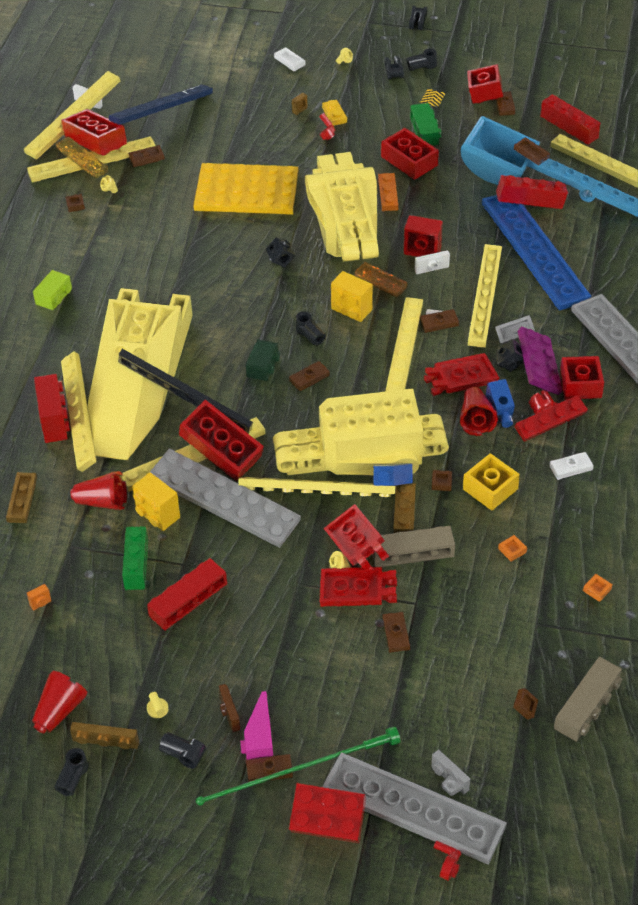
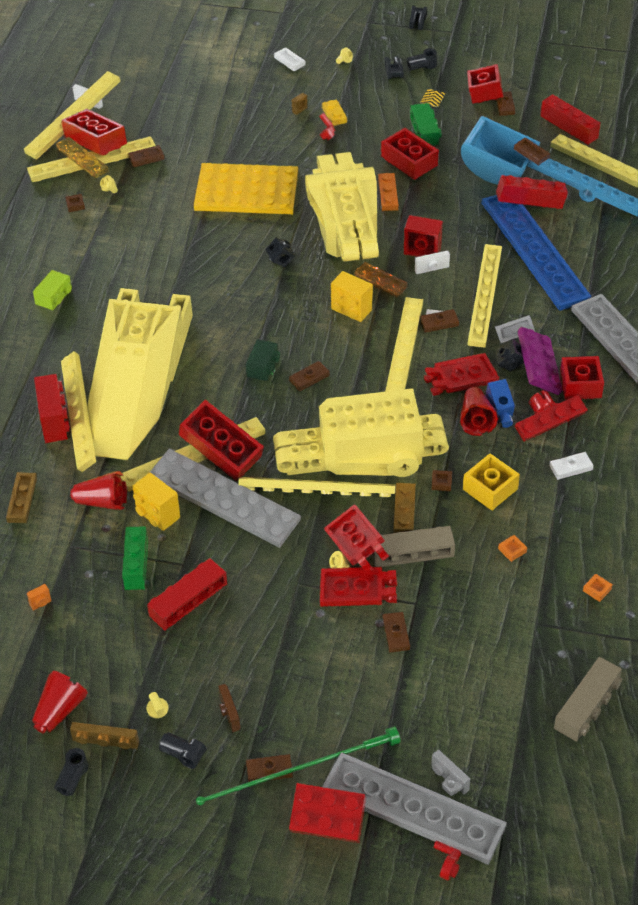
(160, 104): dark blue tile -> none
(178, 388): black tile -> none
(258, 732): dark pink slope -> none
(308, 328): black piece -> none
(392, 474): blue slope -> none
(525, 703): reddish brown plate -> none

